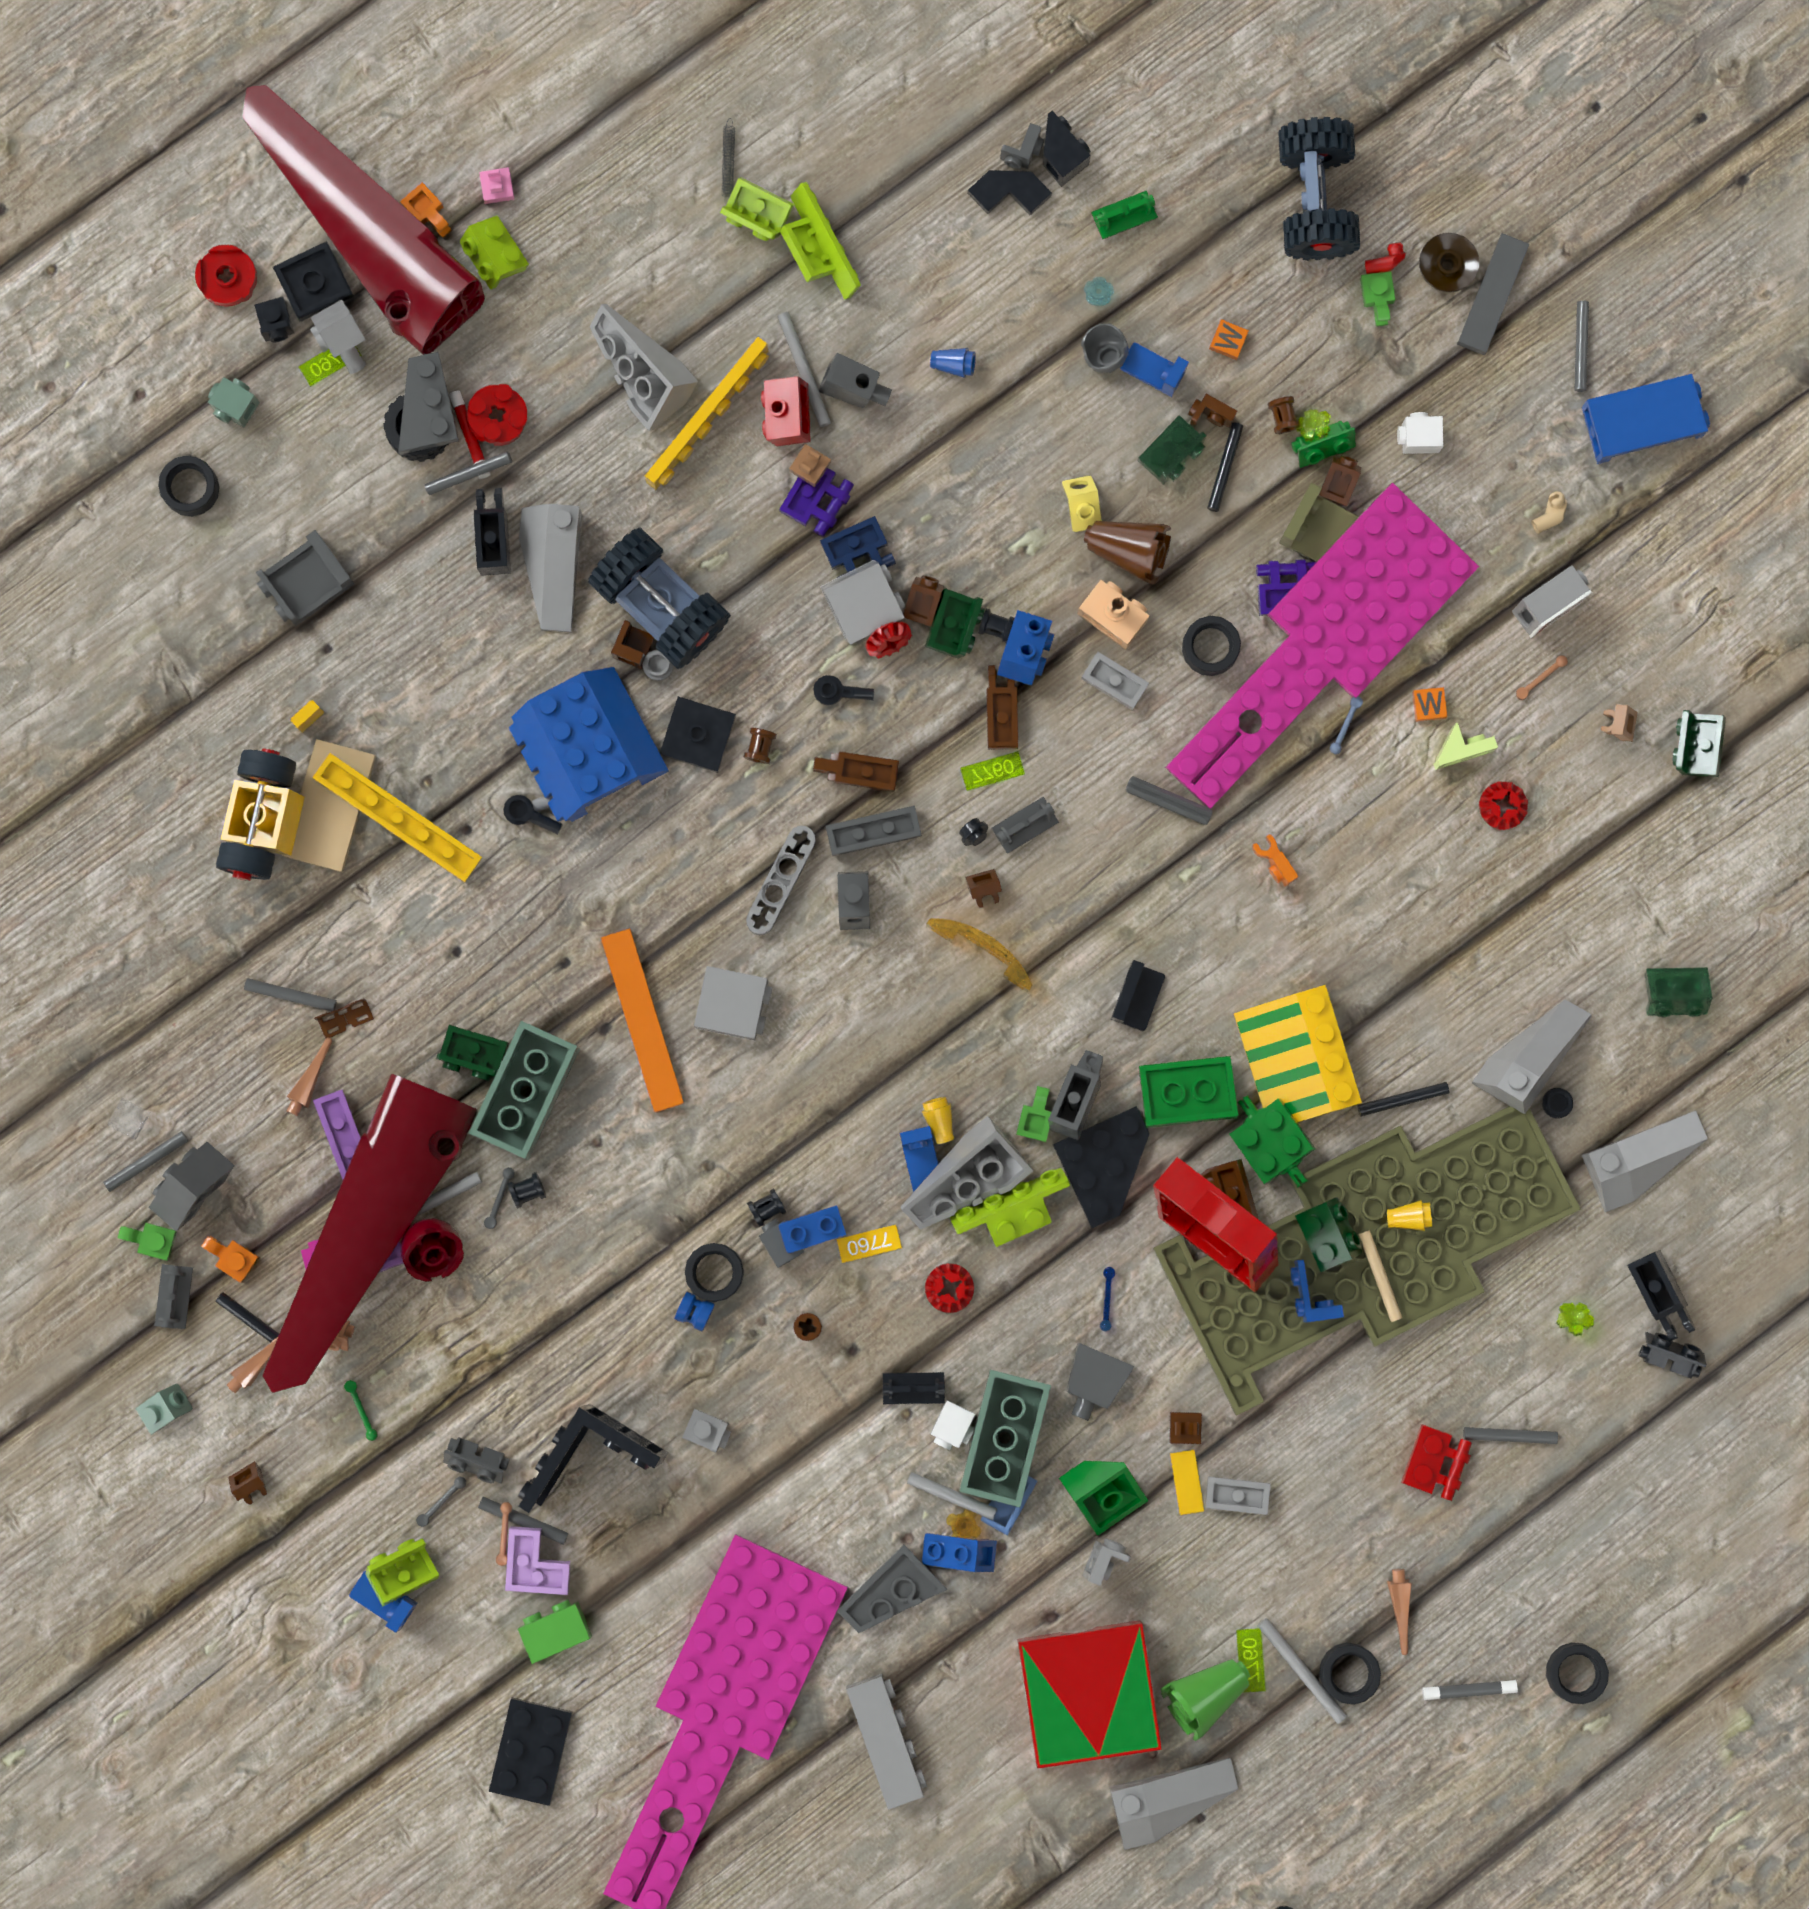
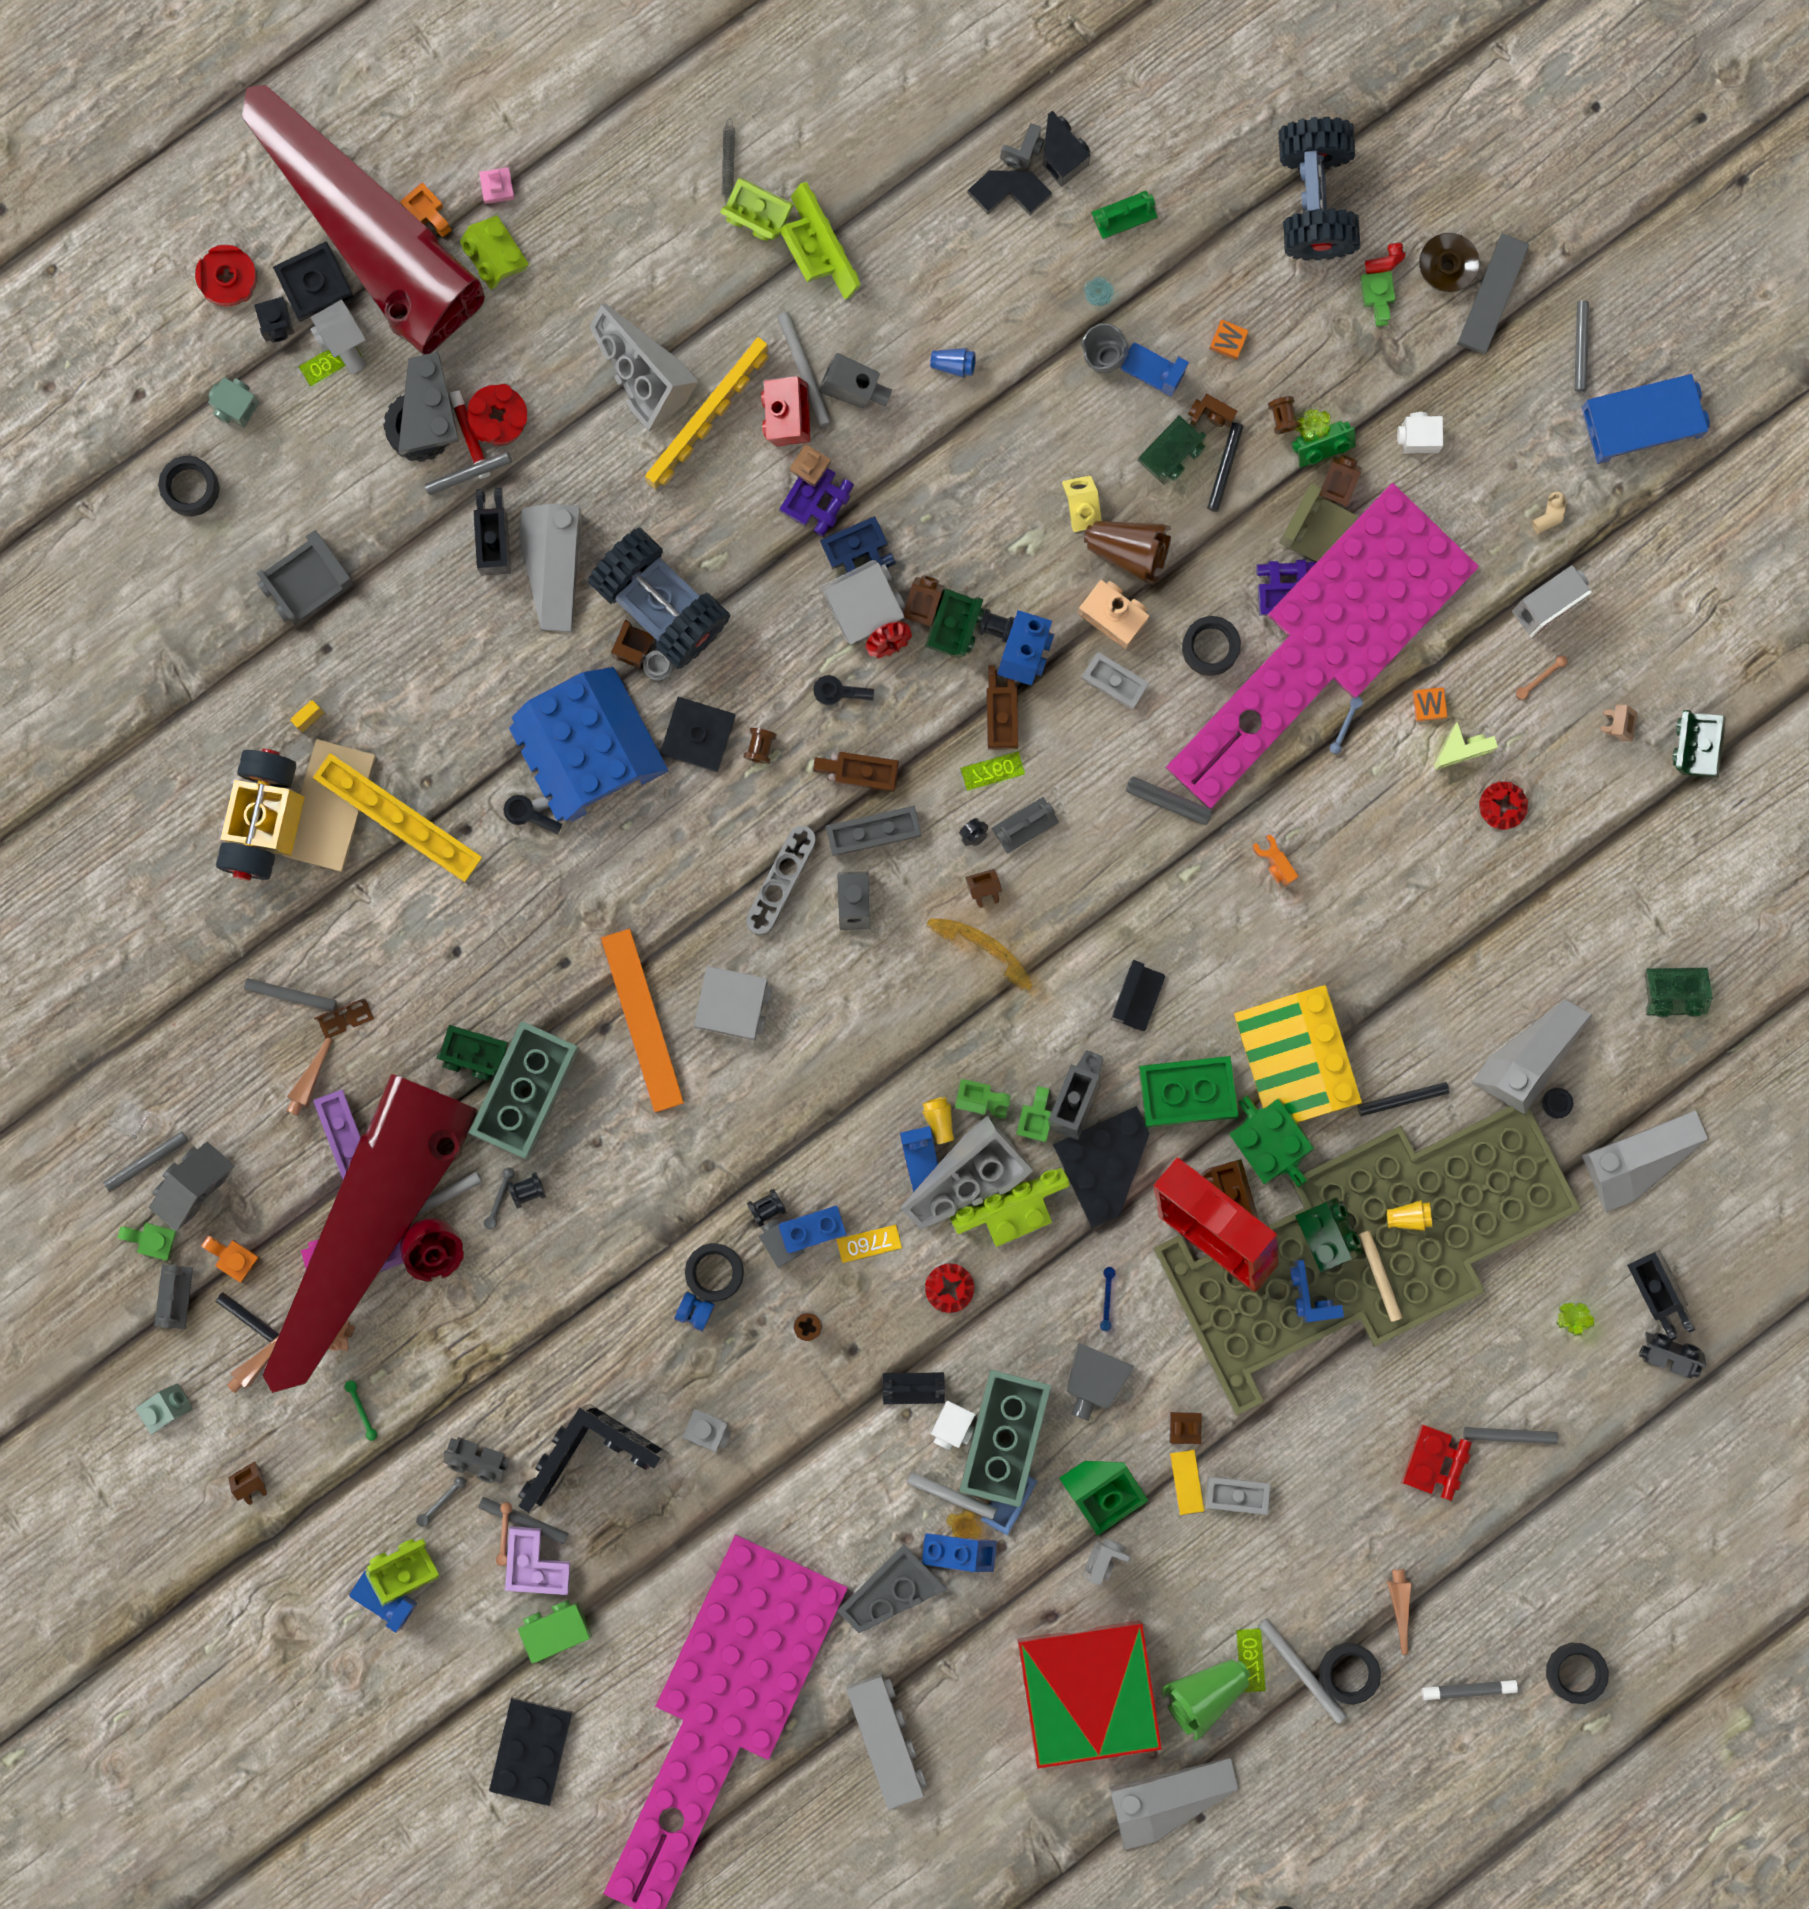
(977, 1098): none -> bright green plate

